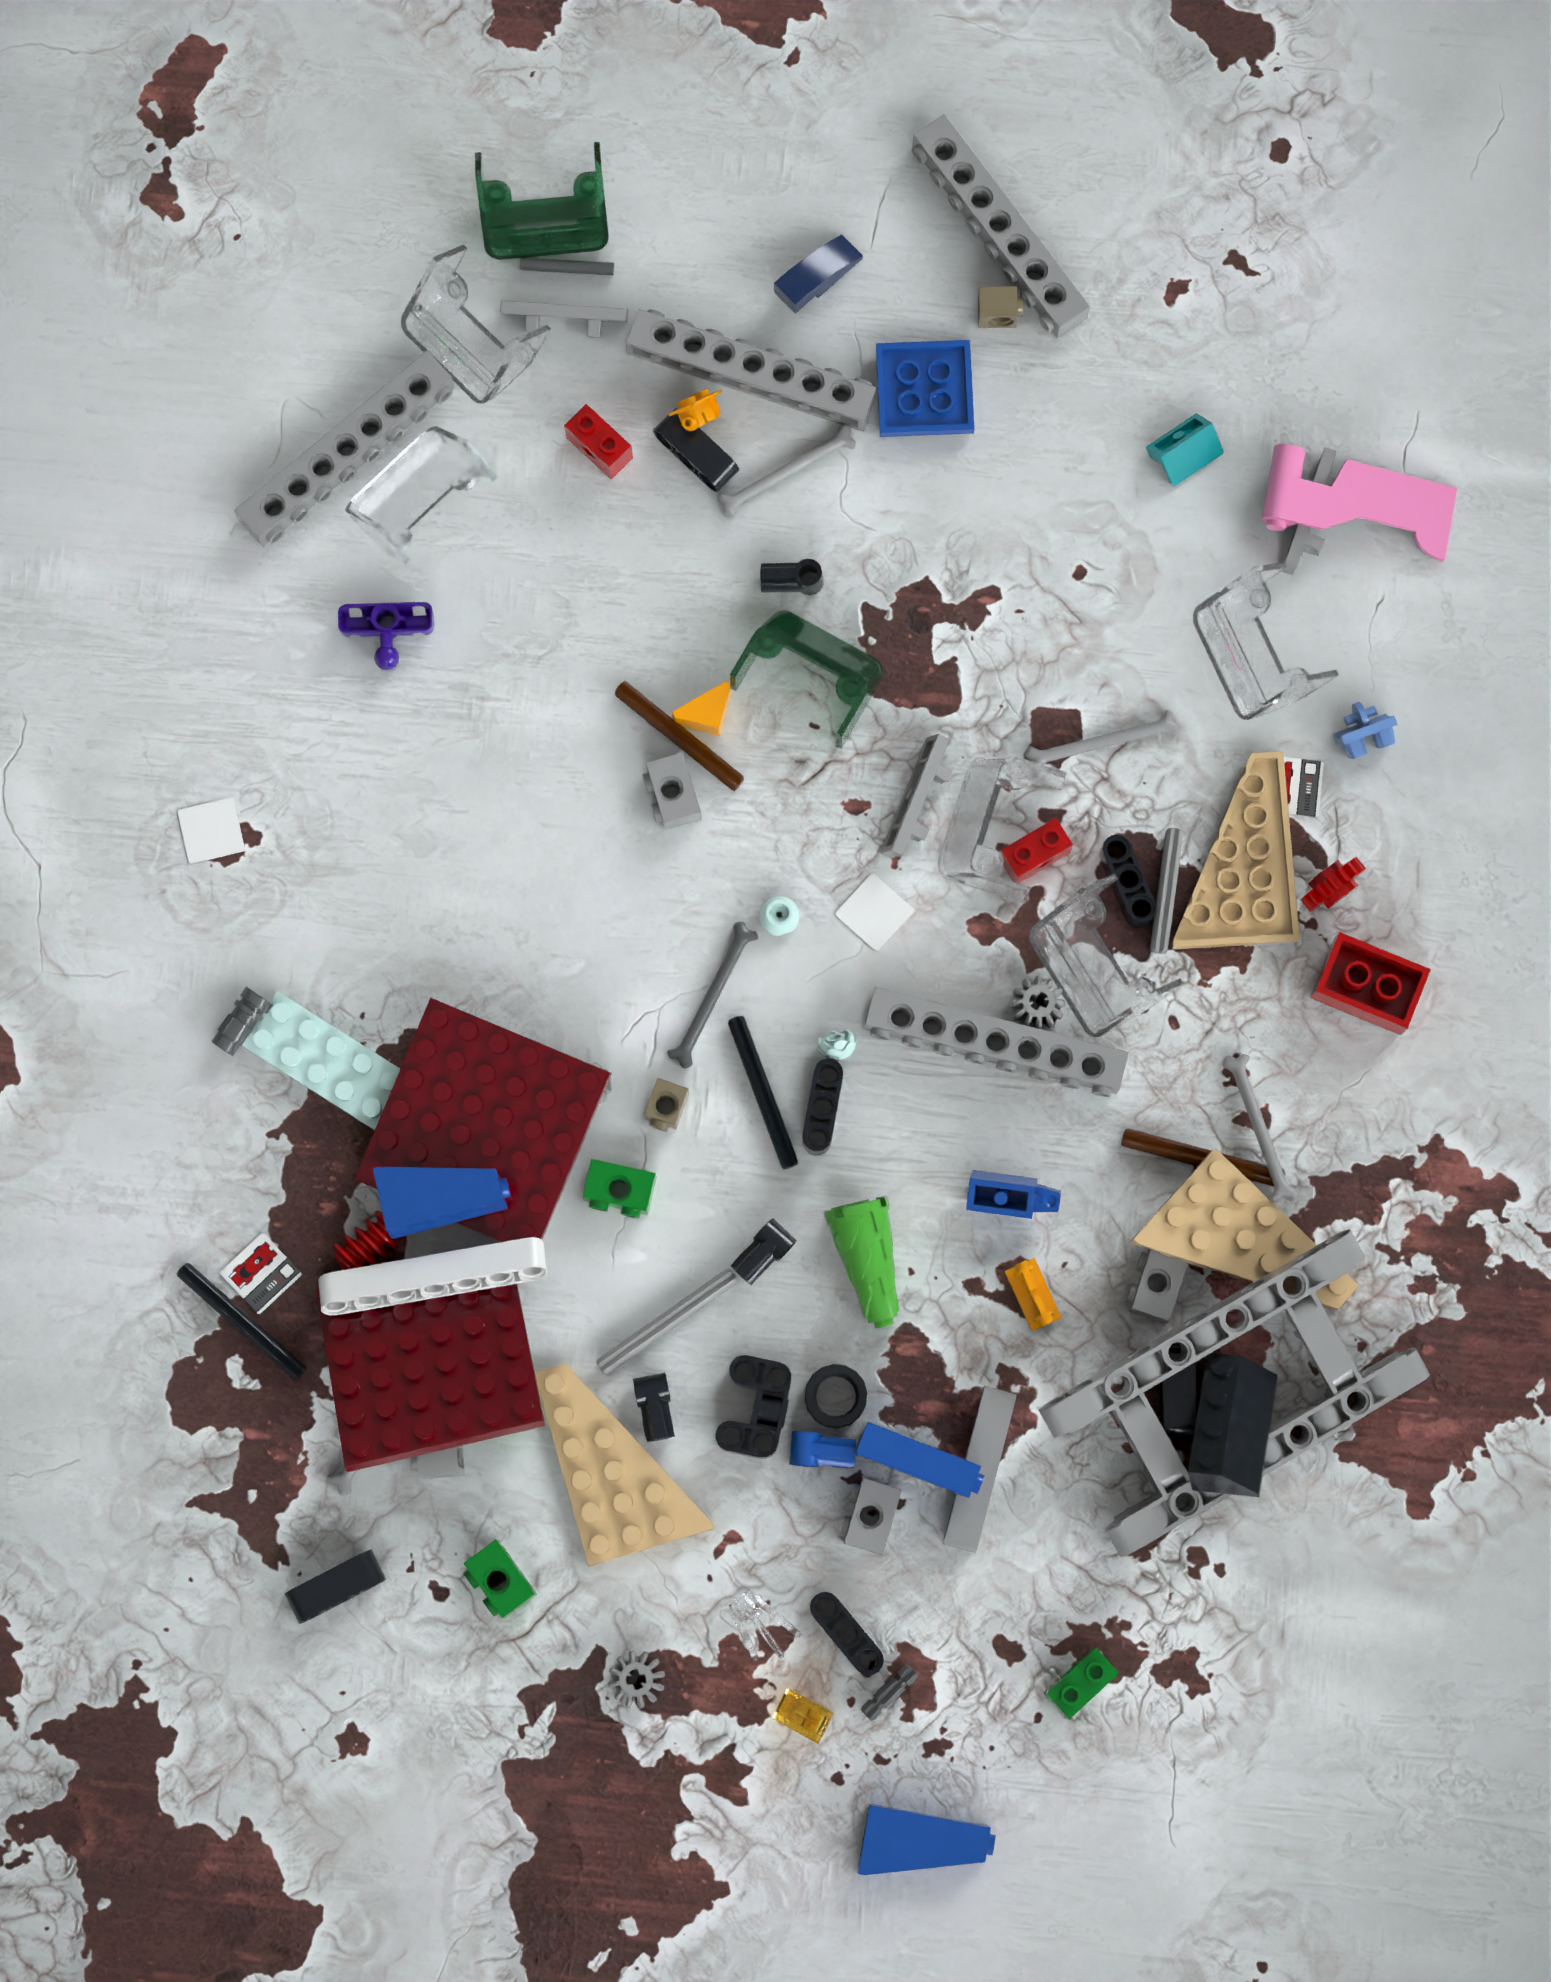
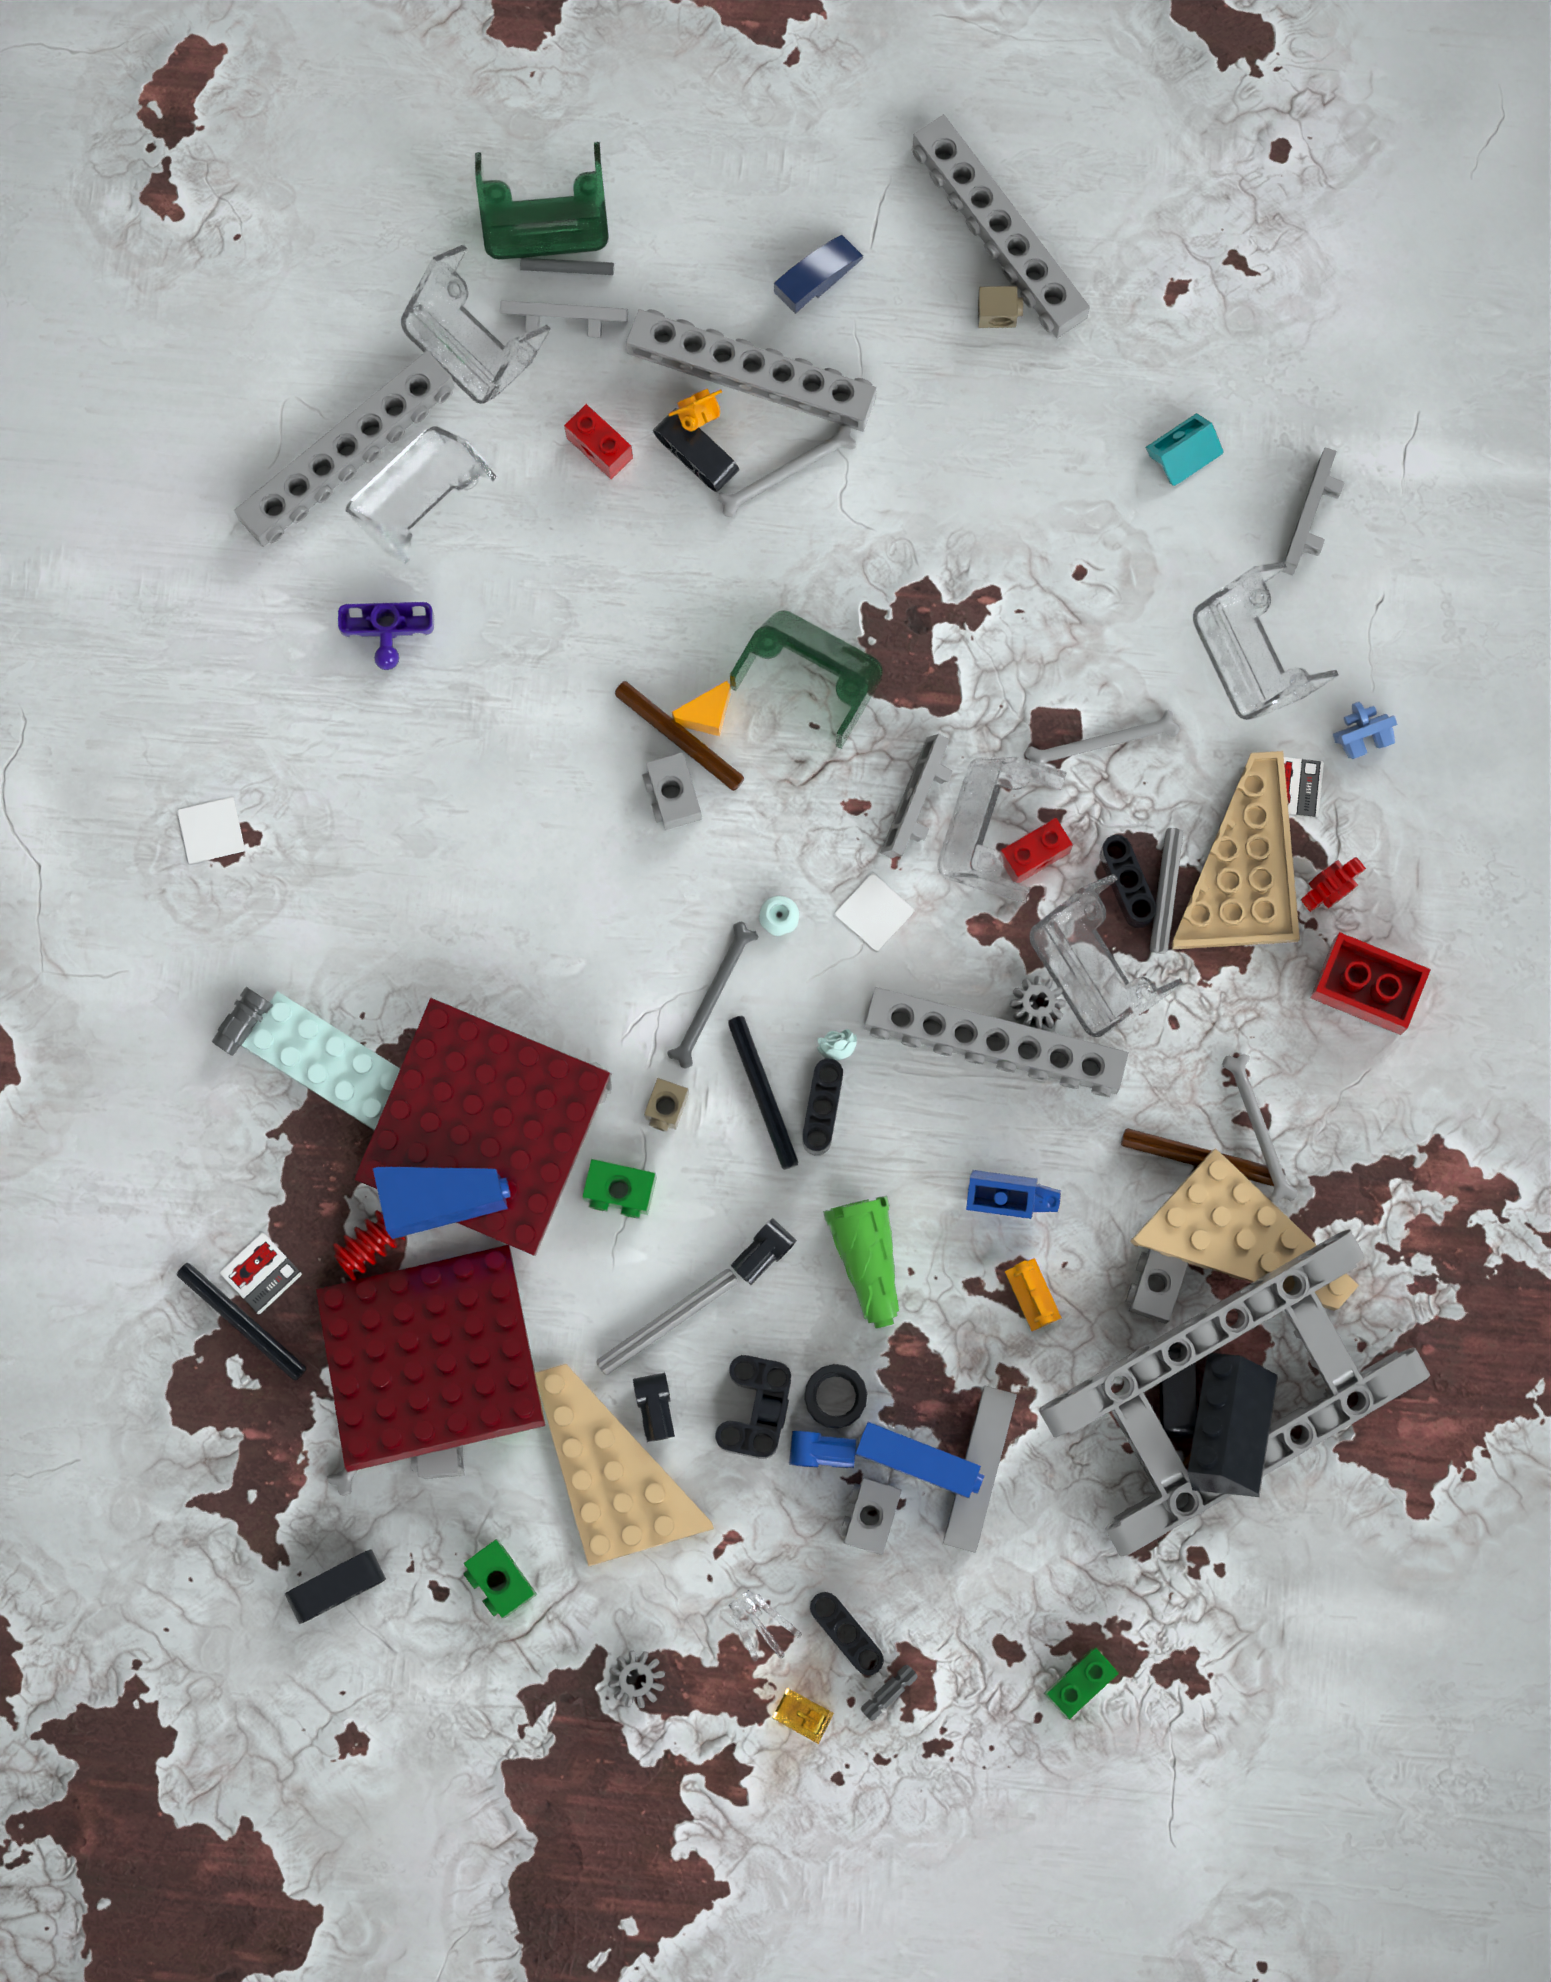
(432, 1276): white beam -> none
(787, 577): black piece -> none
(915, 1841): blue slope -> none
(925, 388): blue plate -> none
(1358, 493): bright pink door -> none

